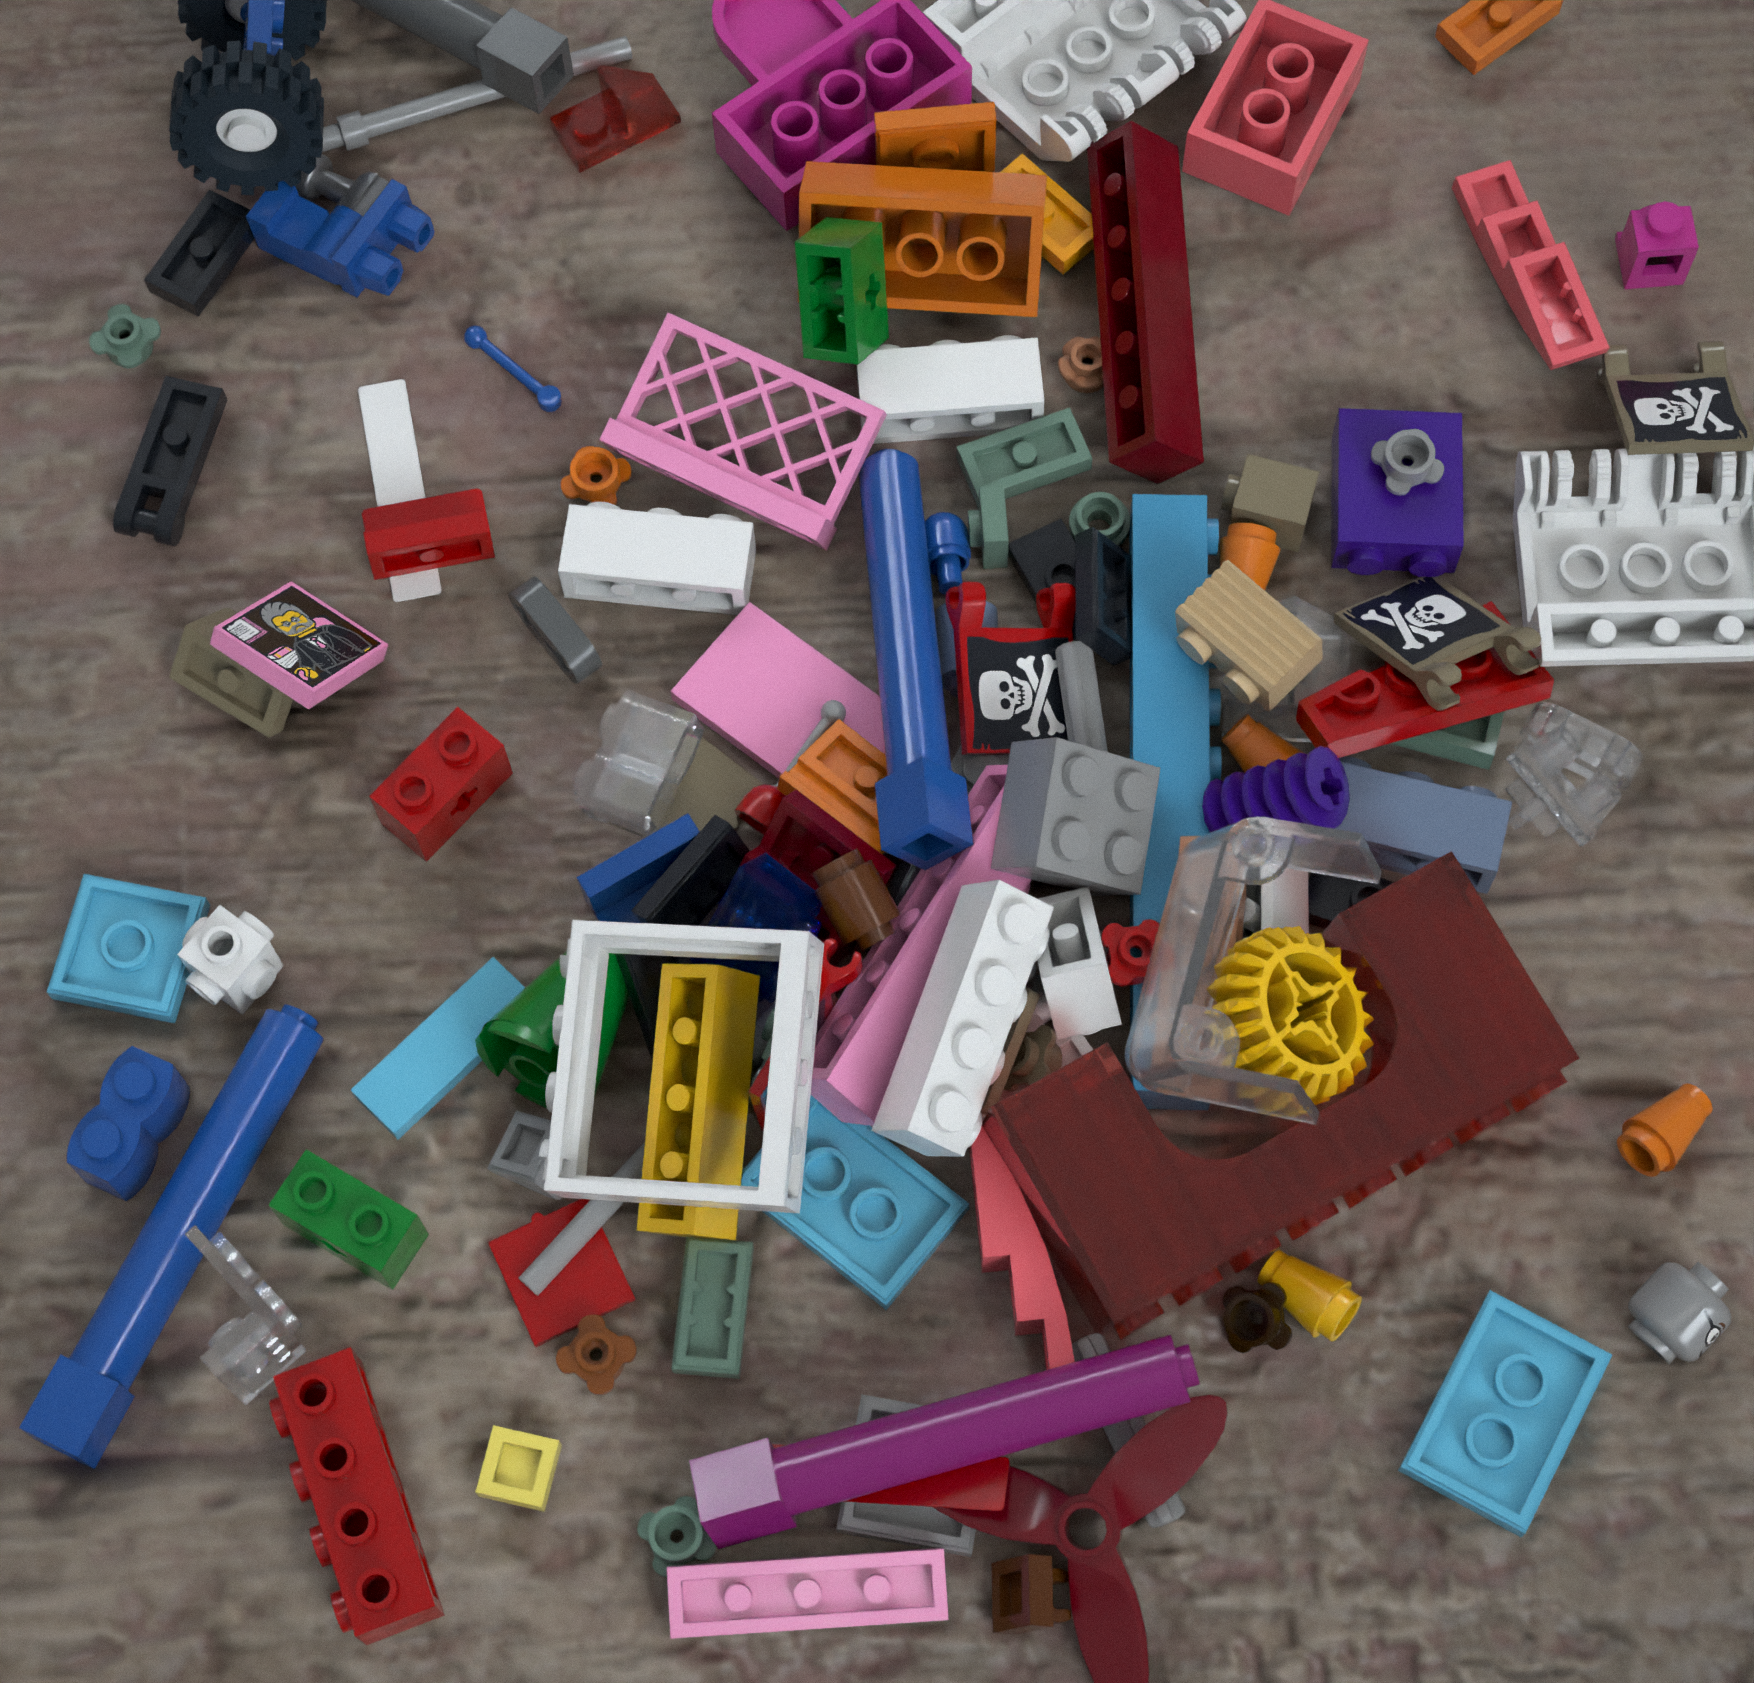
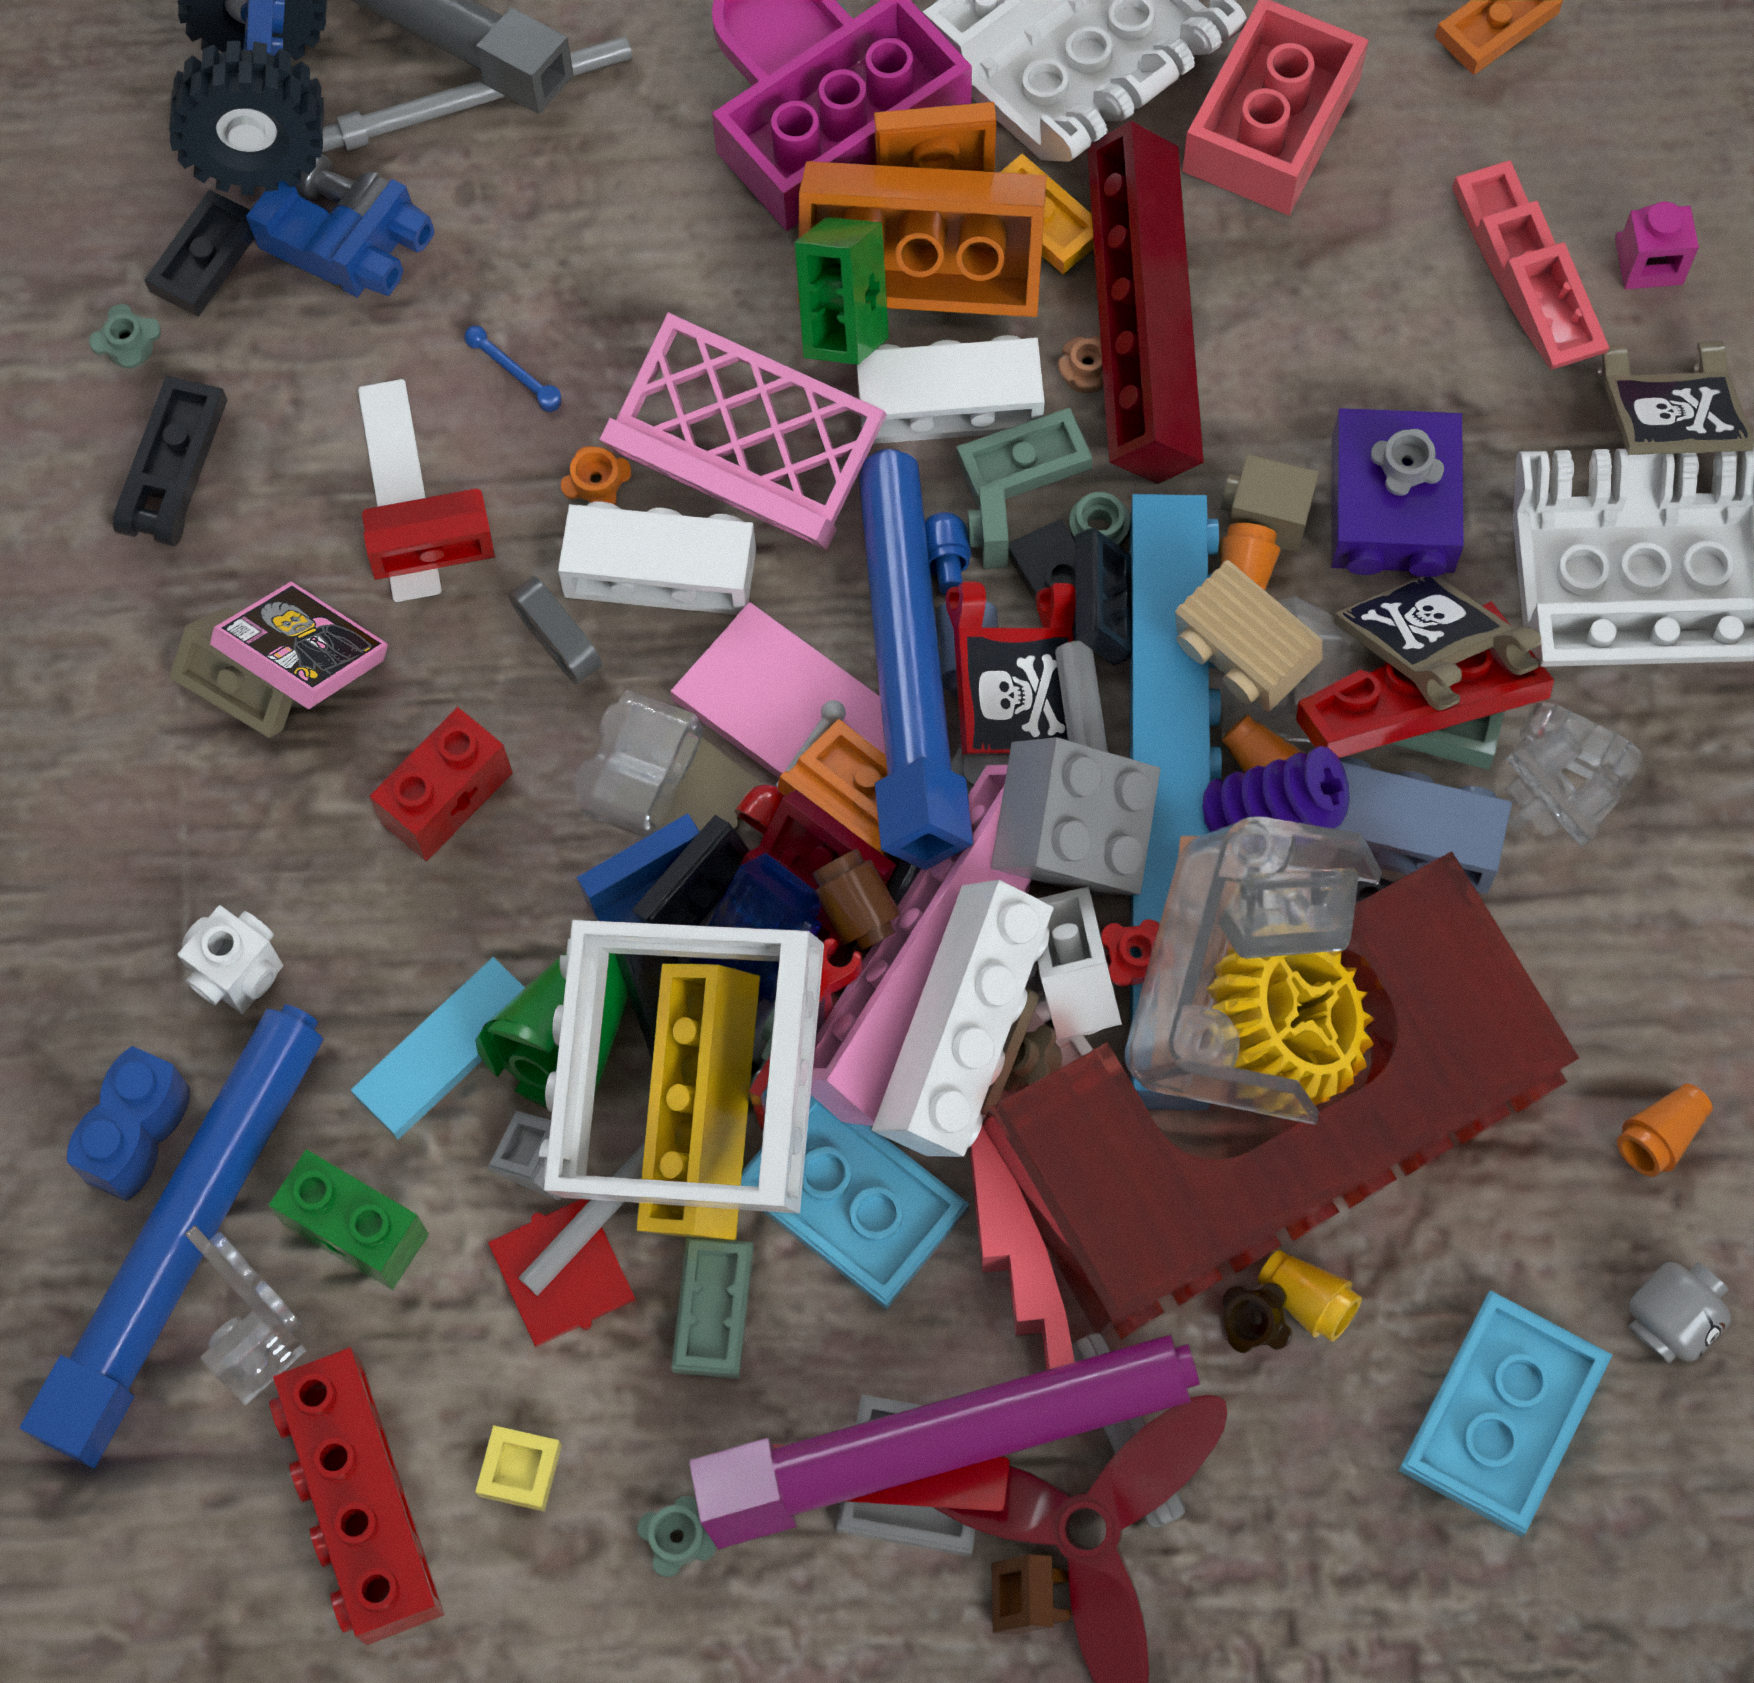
(125, 948): medium azure tile -> none
(596, 1374): dark orange plate -> none
(617, 118): clear red slope -> none
(807, 1593): bright pink plate -> none
(1291, 912): none -> clear slope

